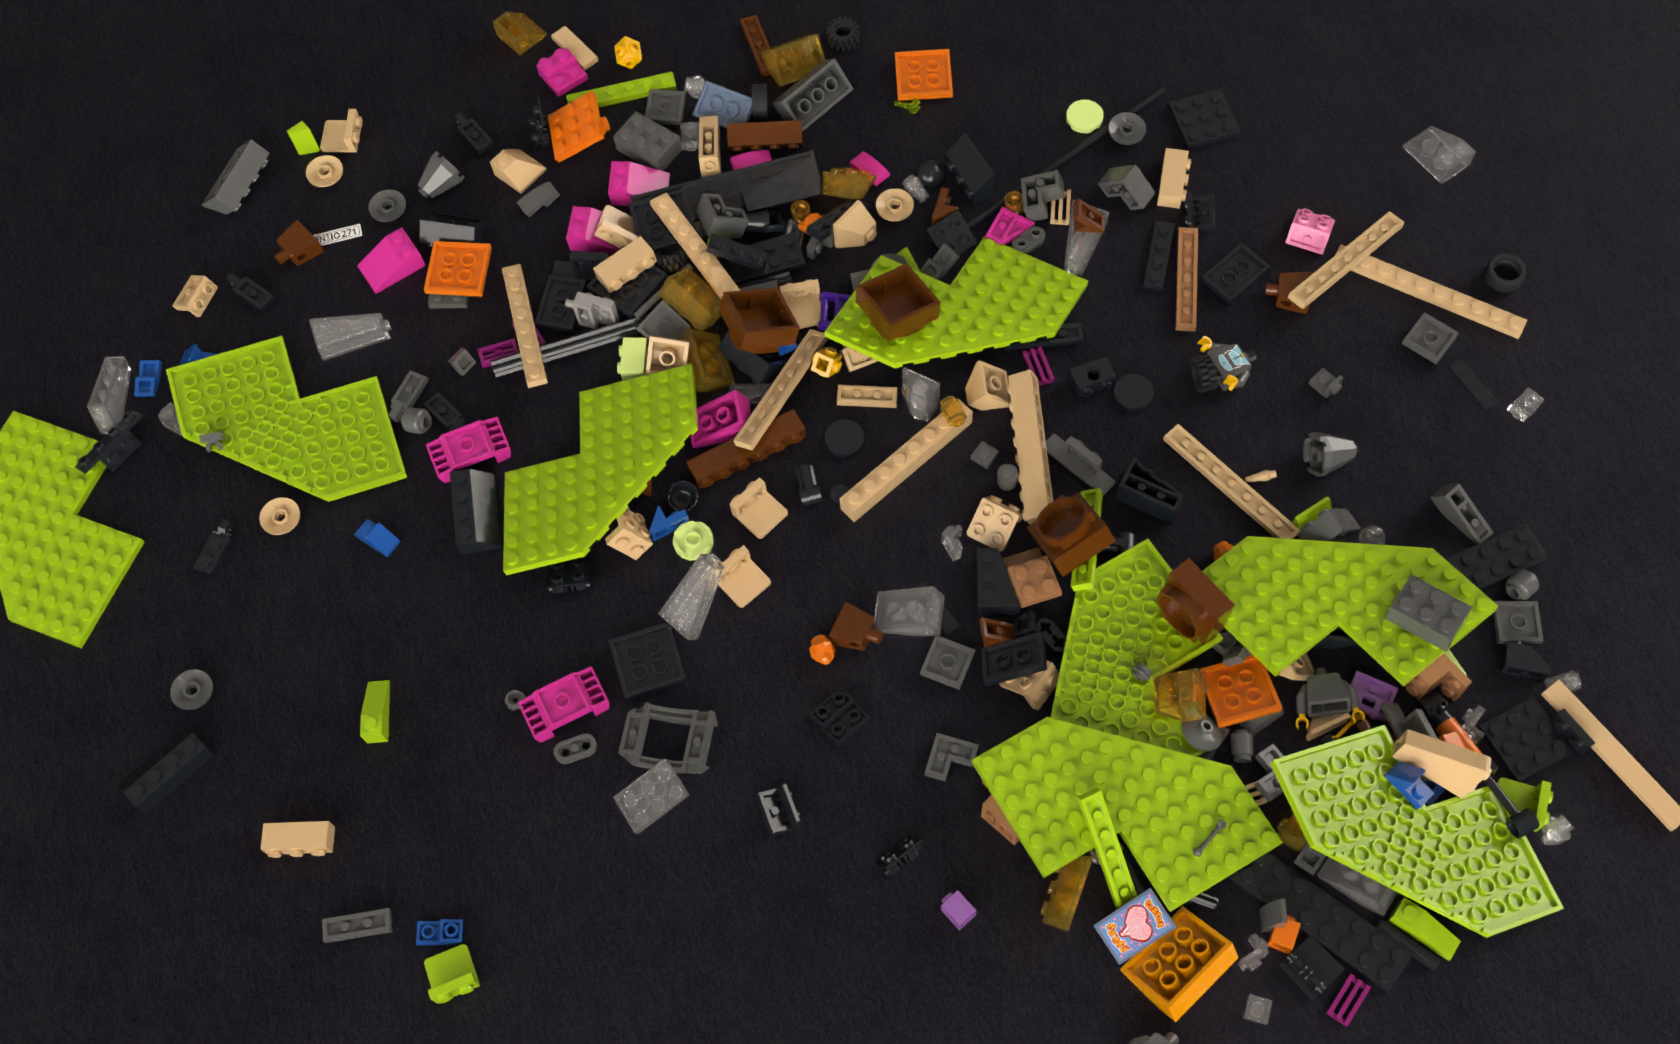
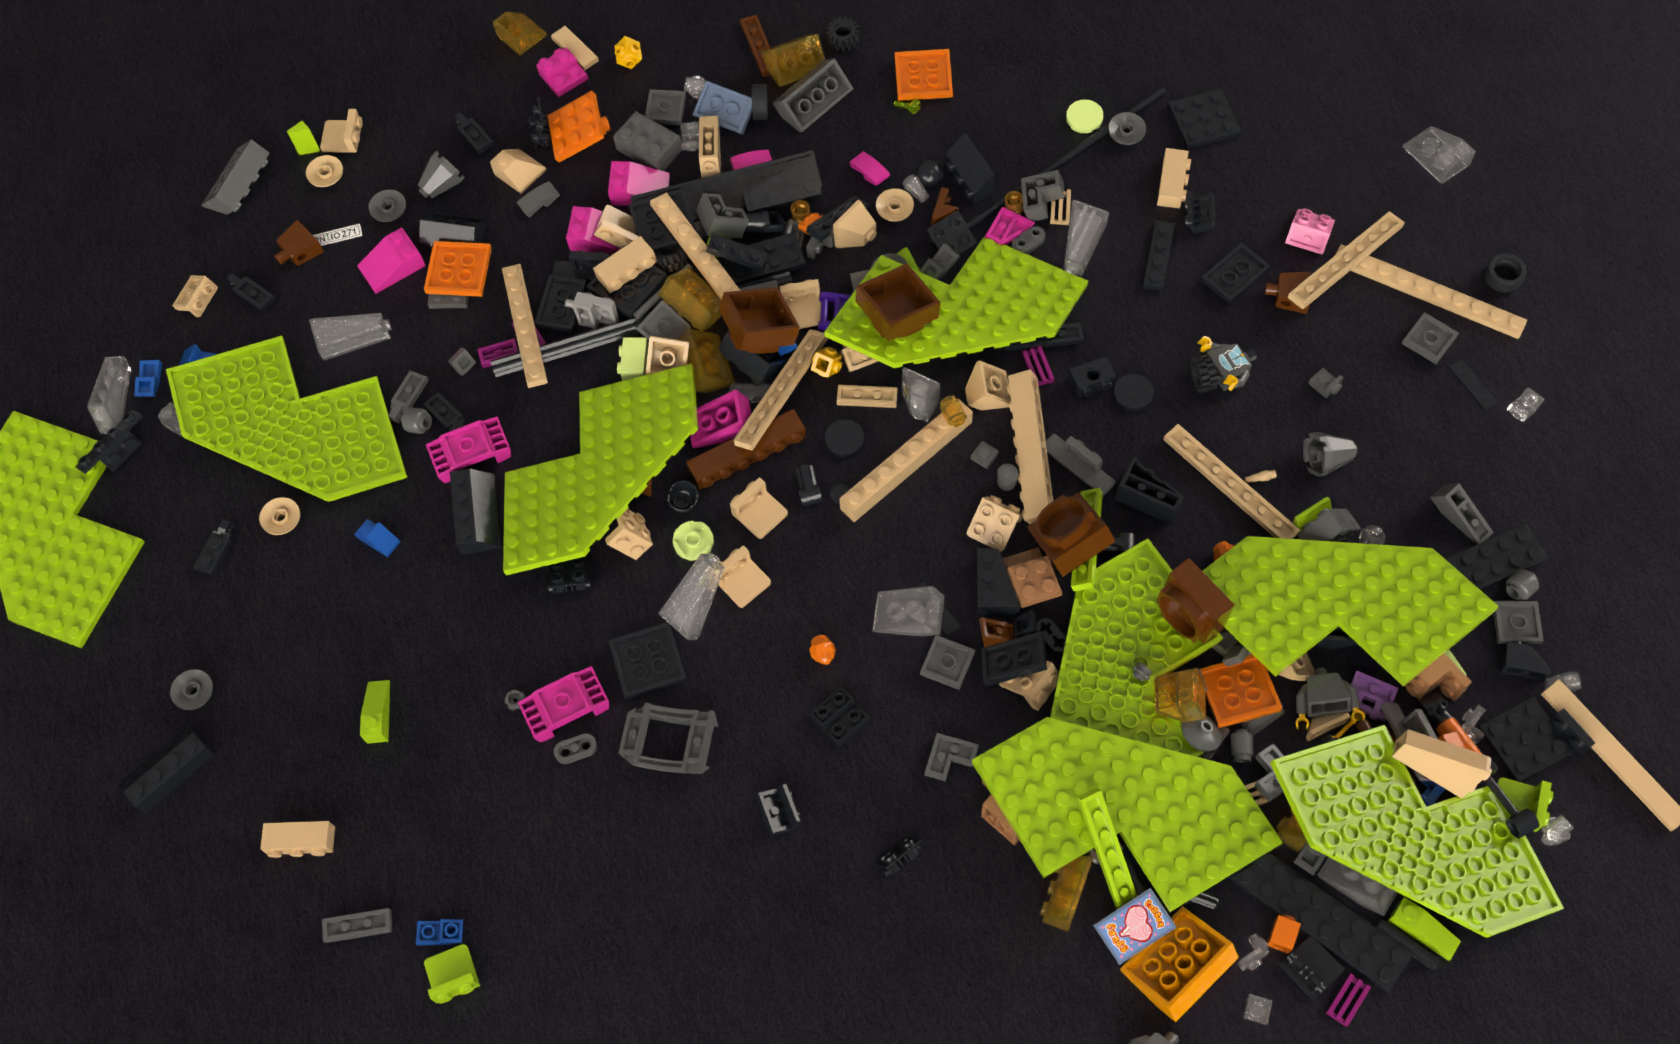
(213, 438): dark grey tile -> none
(629, 90): lime plate -> none
(651, 796): clear plate -> none
(663, 526): blue slope -> none
(764, 135): reddish brown brick -> none
(847, 182): clear yellow slope -> none
(854, 629): reddish brown torso -> none
(951, 541): clear bracket -> none
(957, 909): medium lavender brick -> none
(1087, 218): reddish brown slope -> none
(1129, 184): dark grey brick -> none
(1186, 279): medium nougat plate -> none
(1221, 824): dark grey hinge -> none
(1273, 915): dark grey slope -> none
(1408, 782): blue slope -> none
(1428, 613): dark grey brick -> none

